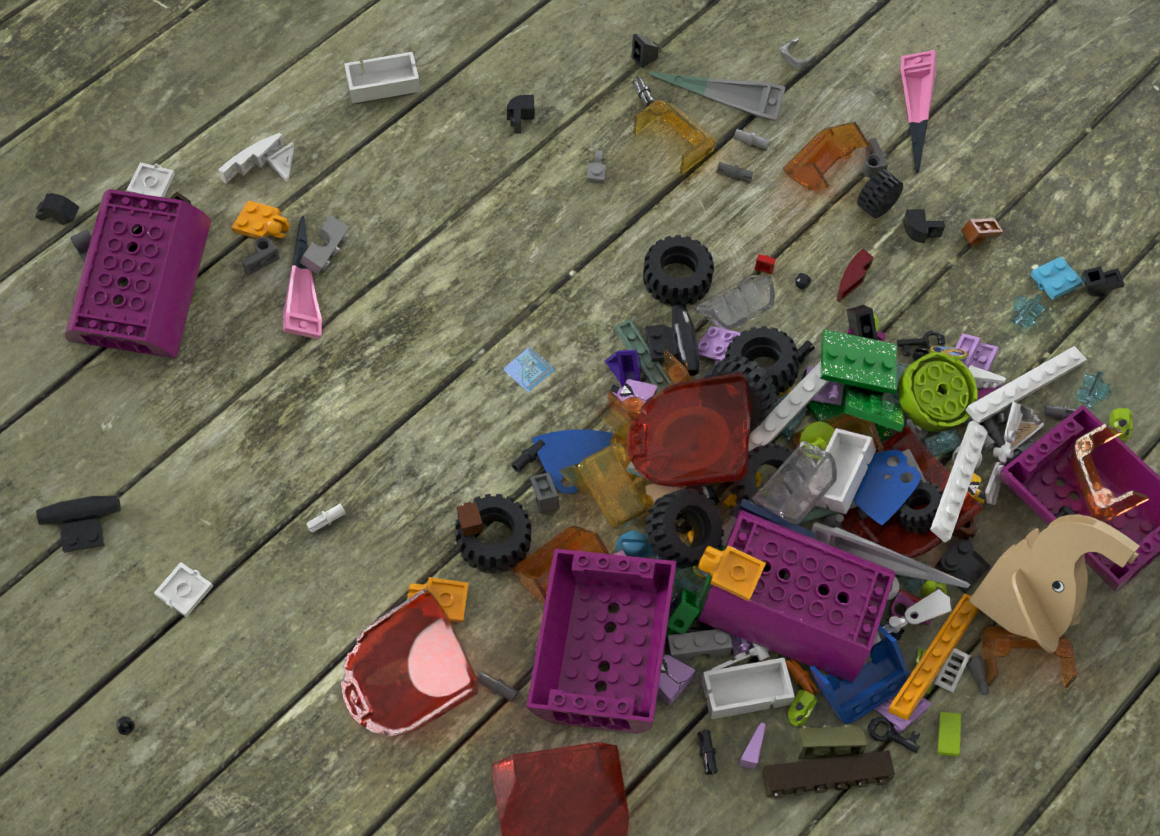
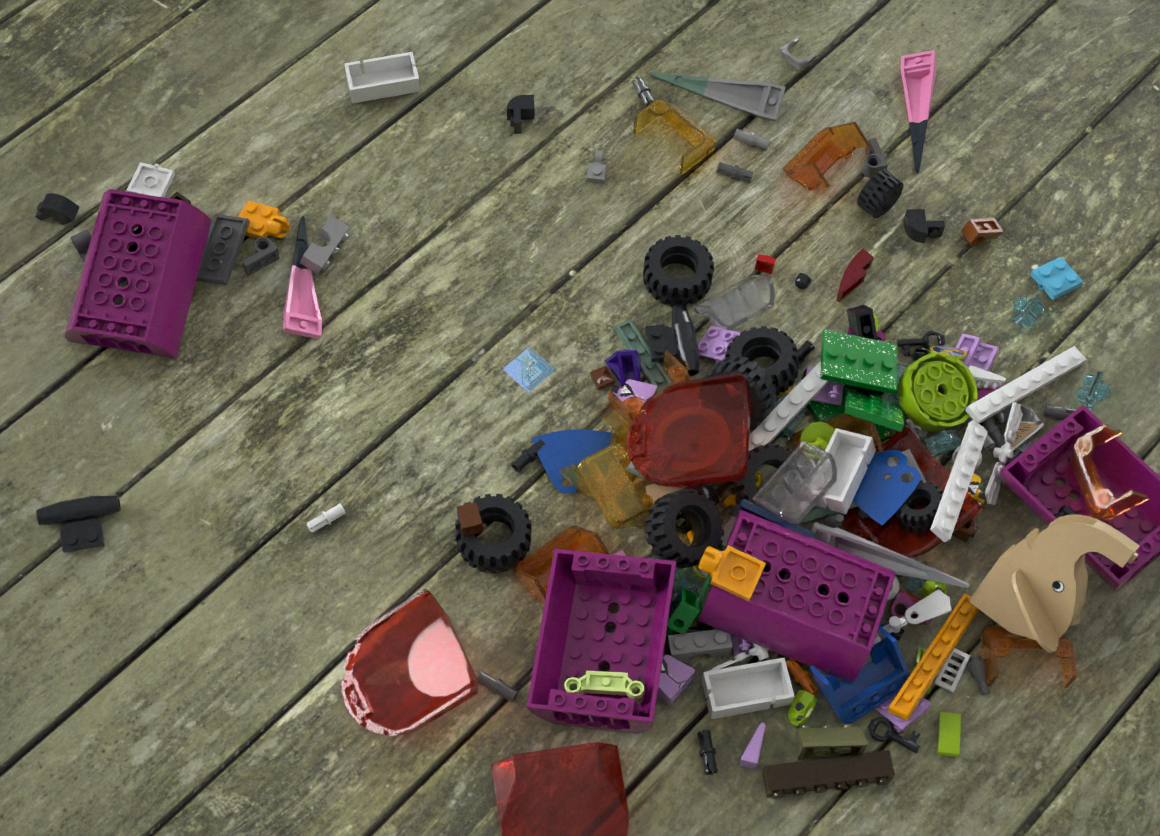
(121, 728): black hinge -> none
(183, 589): white plate -> none
(222, 248): none -> dark grey tile
(250, 156): white slope -> none
(282, 161): white tile -> none
(448, 593): light orange plate -> none
(545, 493): dark grey plate -> none
(602, 377): none -> reddish brown tile
(606, 683): none -> yellowish green plate
(634, 544): dark azure piece -> none
(643, 50): black slope -> none
(962, 563): black slope -> none
(1100, 282): black brick -> none
(1122, 419): lime rock -> none

